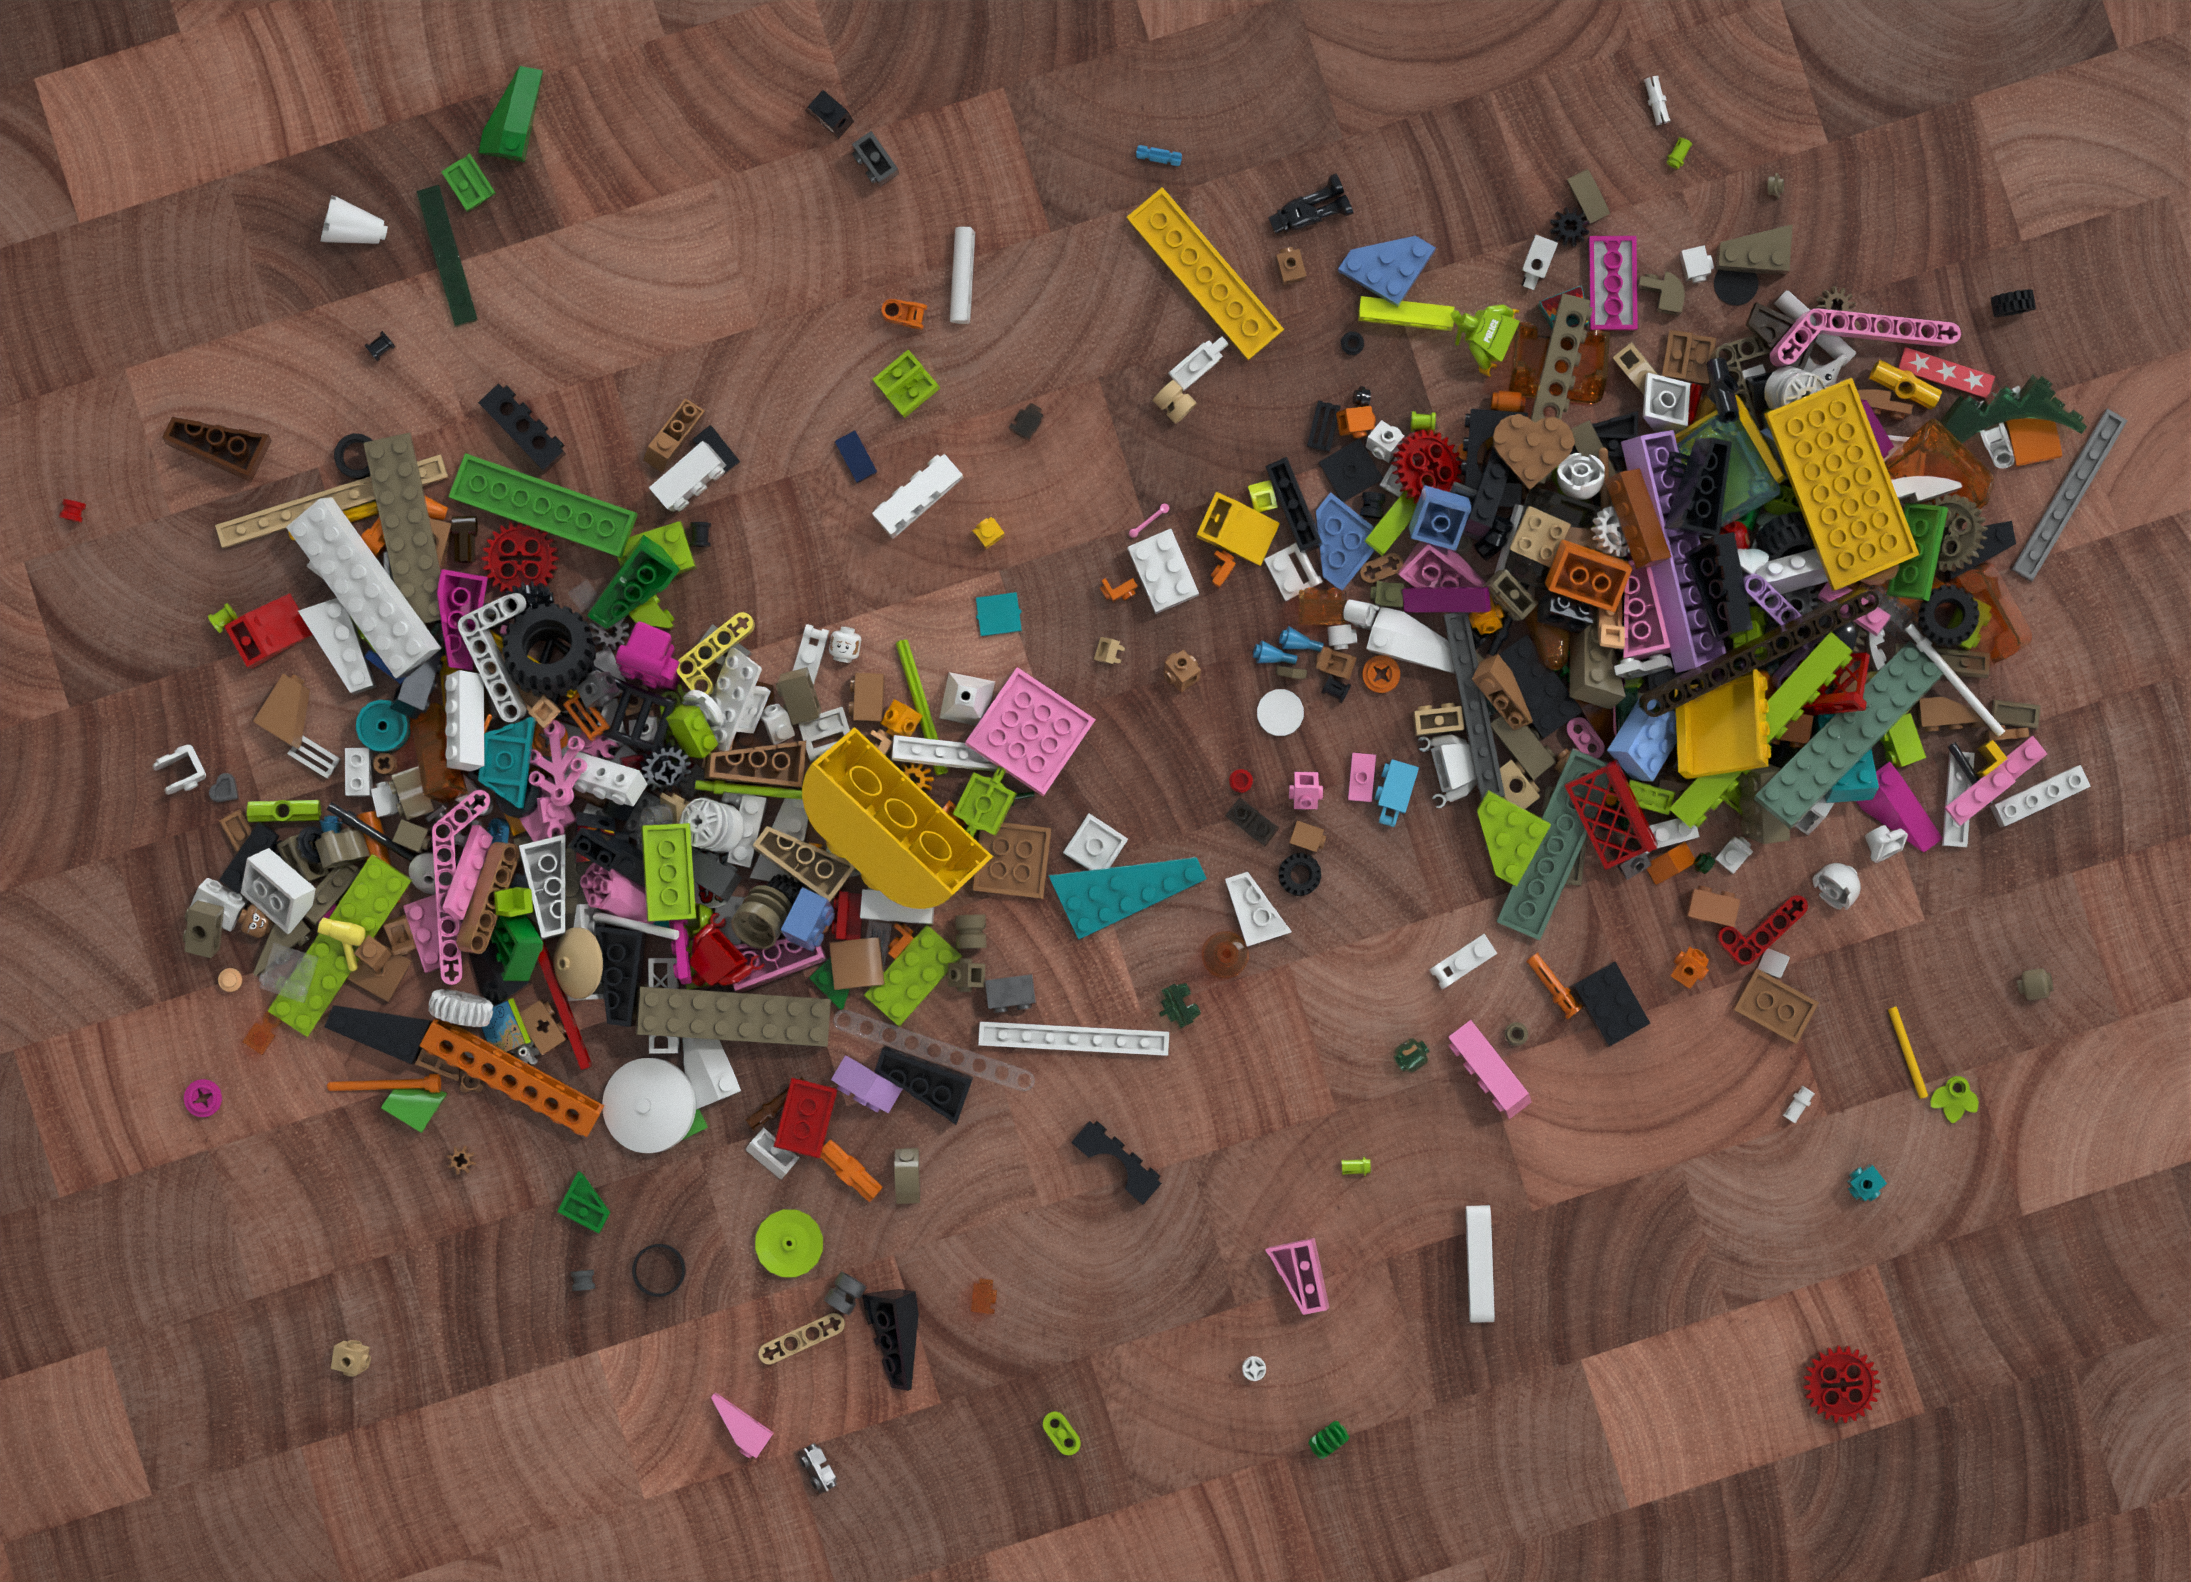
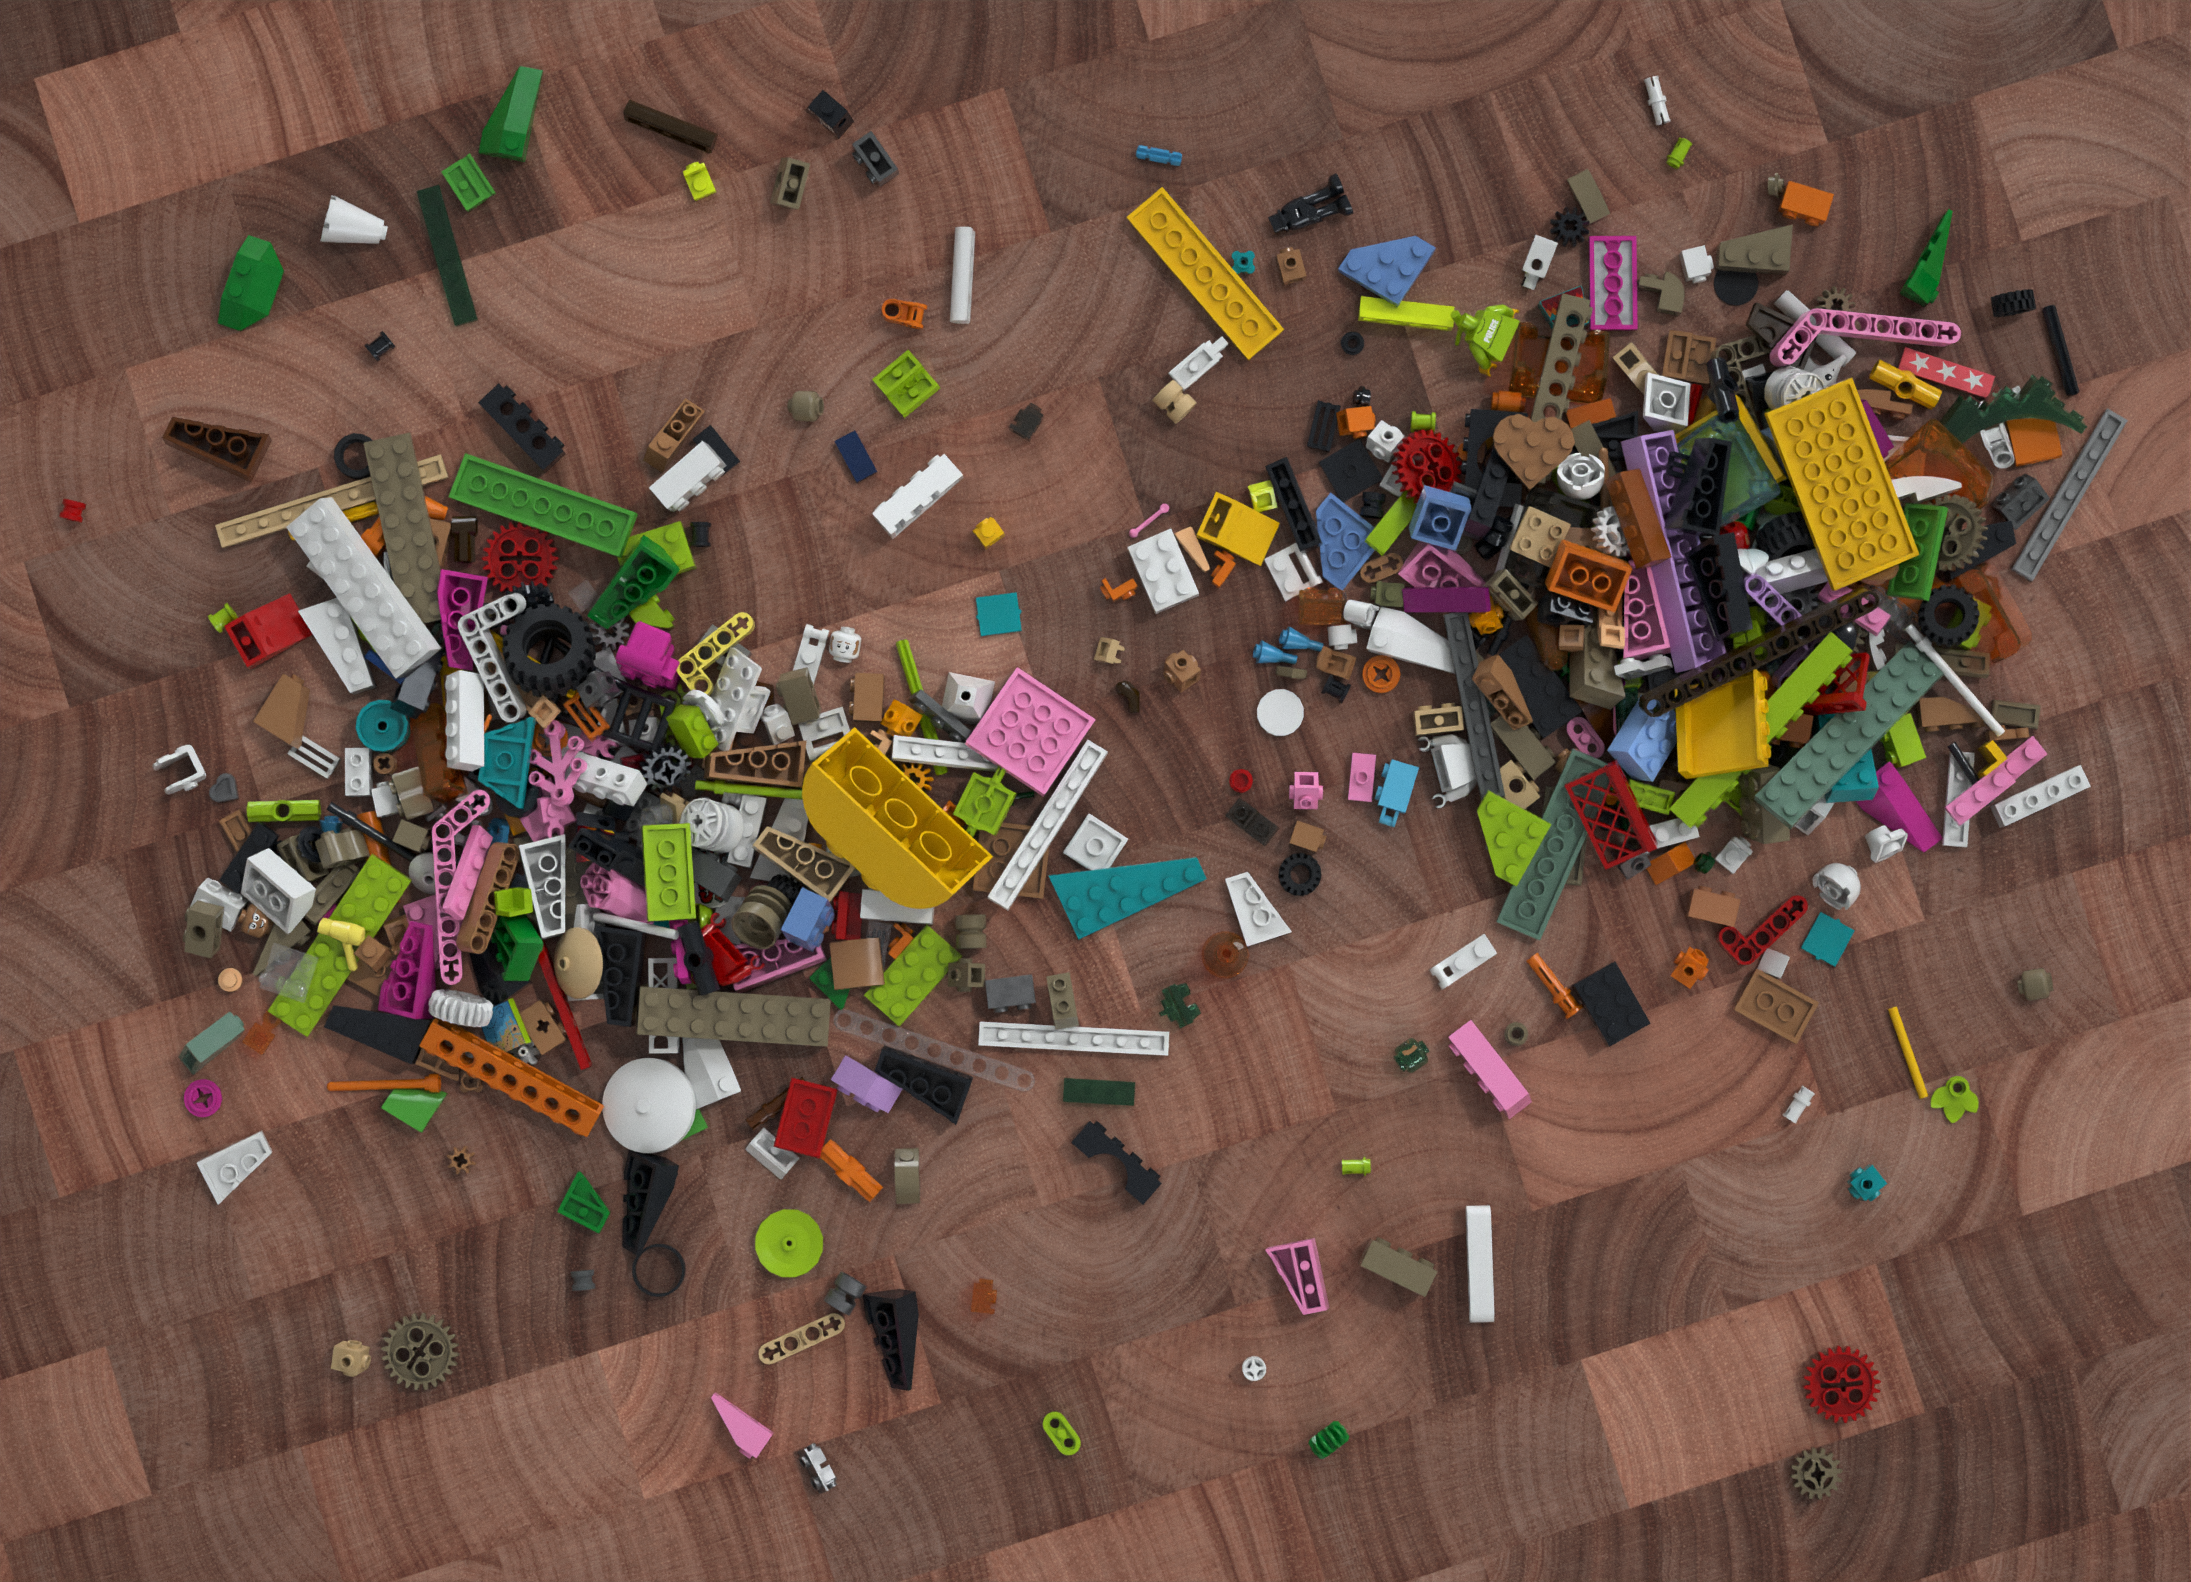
(211, 1042): none -> sand green slope
(231, 1165): none -> white wing
(250, 285): none -> green wedge
(403, 1338): none -> dark tan gear
(412, 975): none -> dark pink wedge
(648, 1189): none -> black wedge
(670, 126): none -> dark brown brick
(698, 180): none -> neon yellow bracket
(701, 970): none -> black piece
(790, 183): none -> dark tan brick
(806, 406): none -> dark tan head
(939, 716): none -> dark grey plate
(1047, 825): none -> white plate
(1062, 1001): none -> dark tan brick
(1099, 1091): none -> clear green tile
(1131, 694): none -> dark brown arm
(1191, 545): none -> light nougat slope
(1243, 268): none -> teal plate
(1398, 1266): none -> dark tan brick
(1571, 638): none -> medium nougat tile
(1595, 412): none -> orange tile
(1805, 203): none -> orange brick
(1815, 1462): none -> dark tan gear
(1827, 939): none -> teal piece
(1927, 272): none -> green wedge
(2020, 500): none -> dark grey bracket
(2060, 350): none -> black axle

